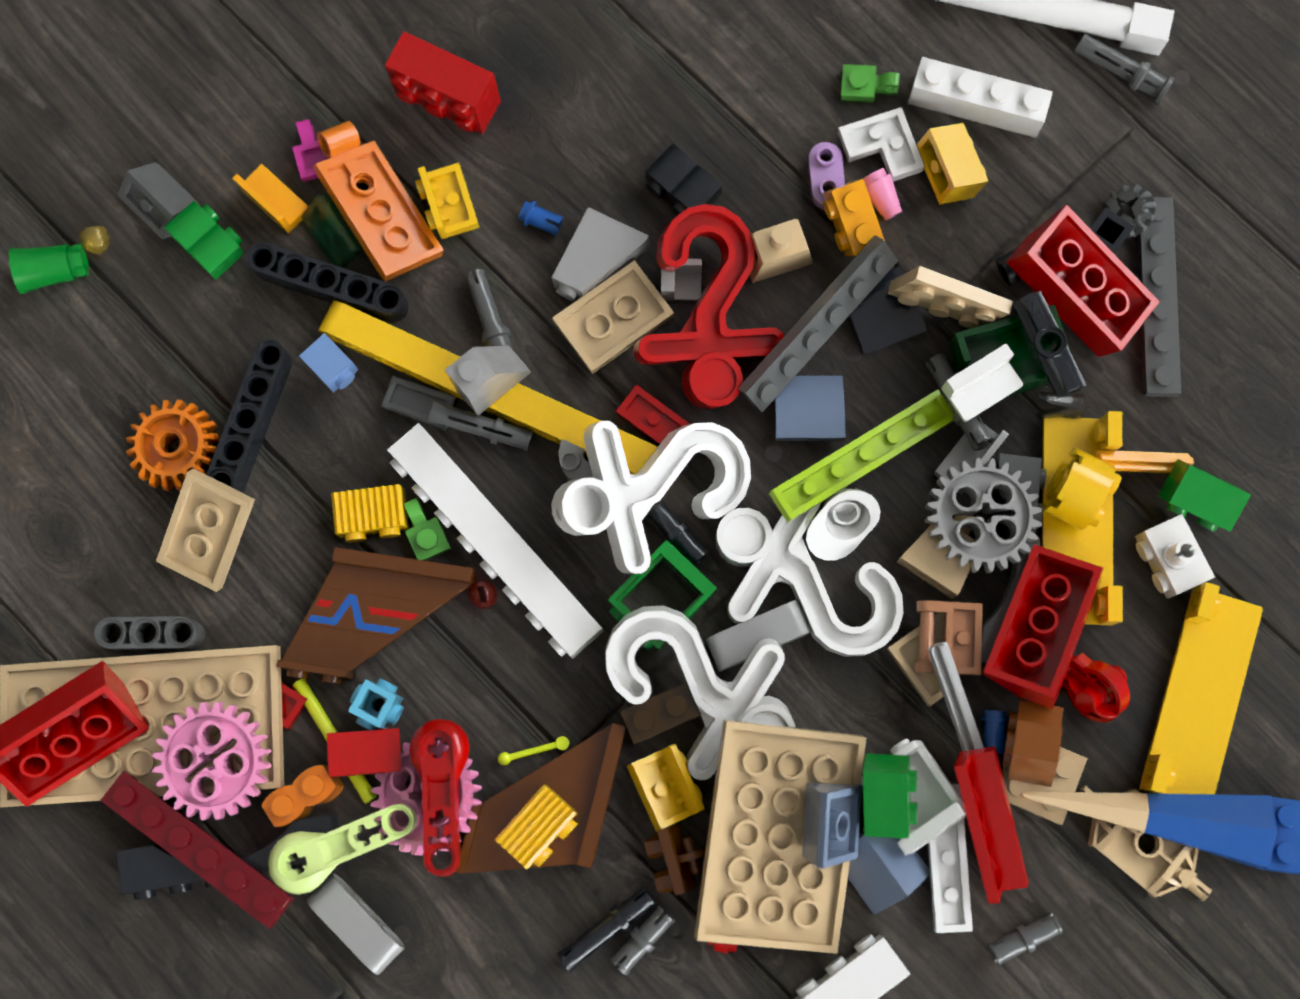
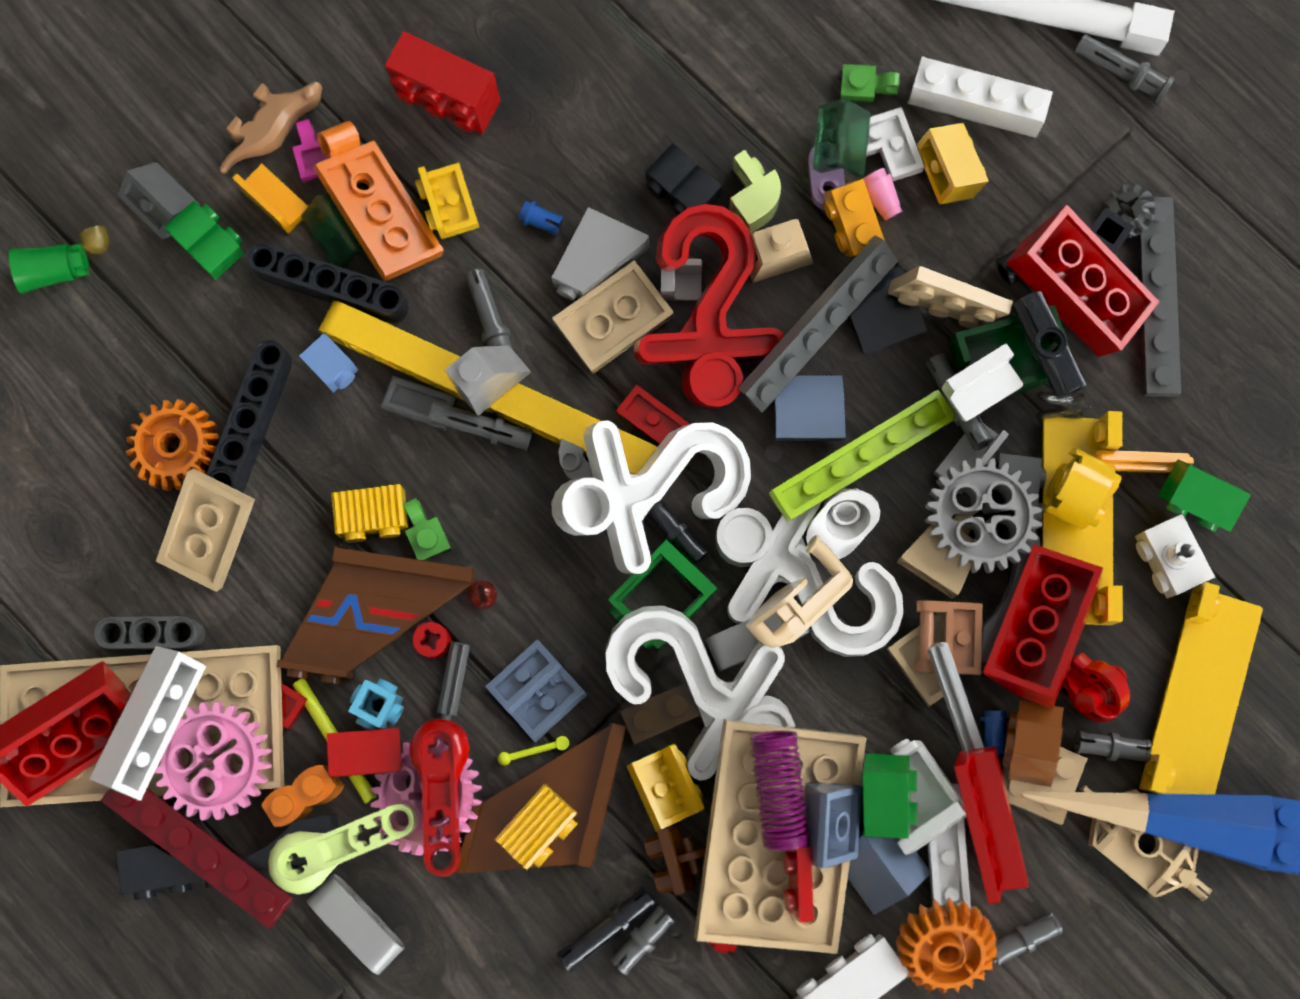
(148, 722): none -> white brick
(270, 123): none -> medium nougat animal
(439, 643): none -> red wheel
(453, 680): none -> dark grey axle
(495, 540): white brick -> none
(536, 690): none -> sand blue slope
(761, 196): none -> yellowish green brick
(785, 836): none -> magenta piece
(798, 618): none -> tan piece
(799, 895): none -> red plate
(841, 137): none -> clear green panel
(967, 940): none -> orange gear
(1112, 746): none -> dark grey pin

